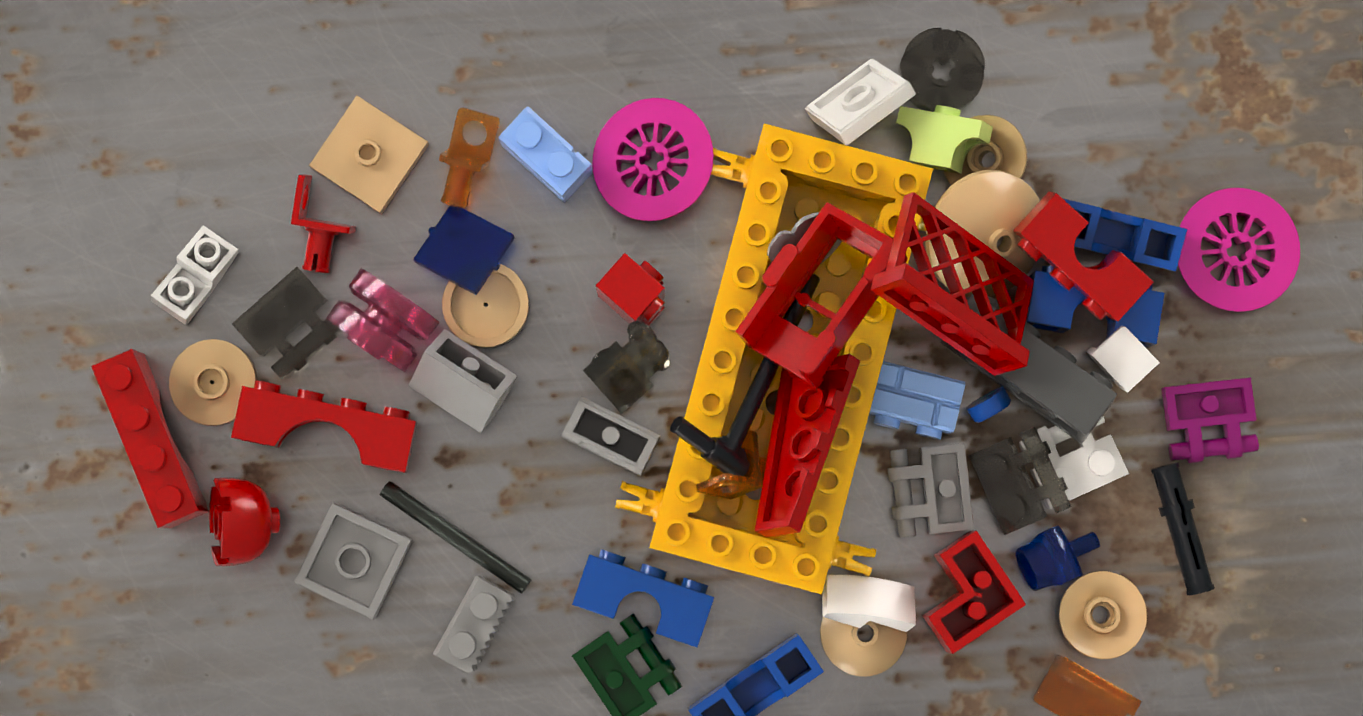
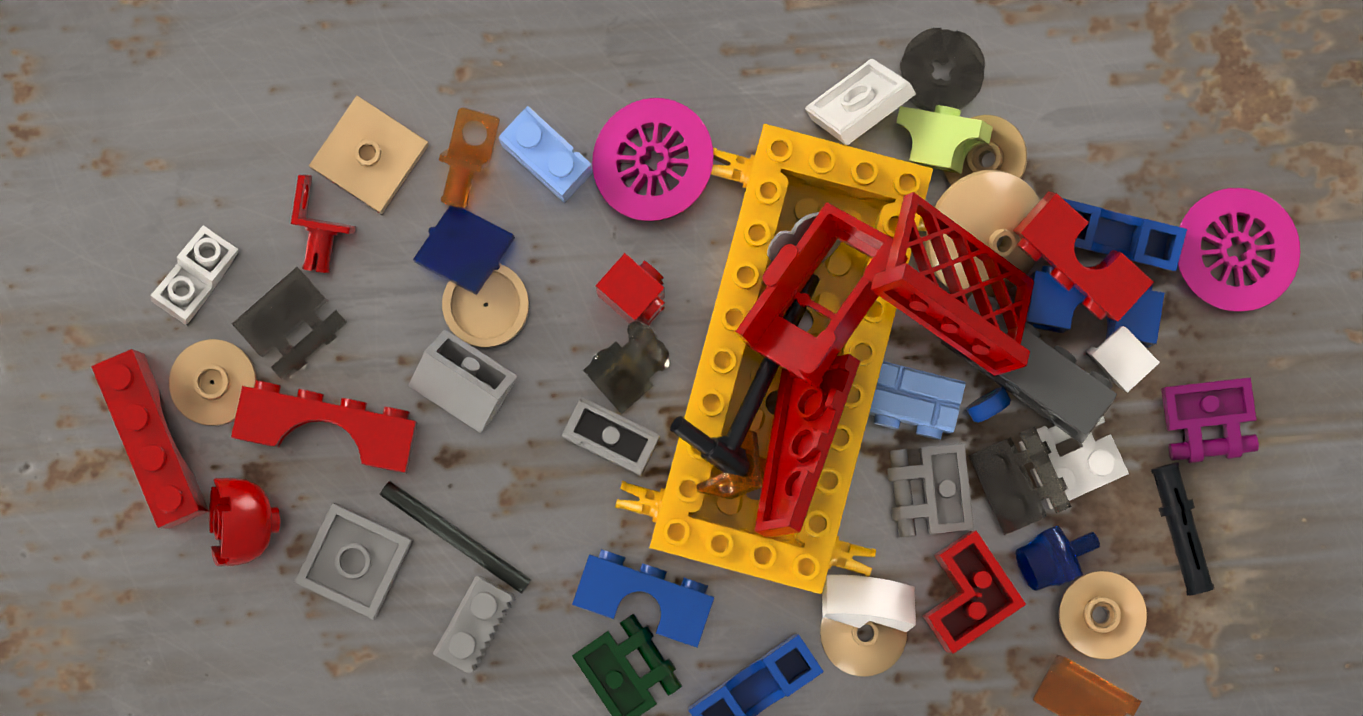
(382, 321): clear pink wheel -> none

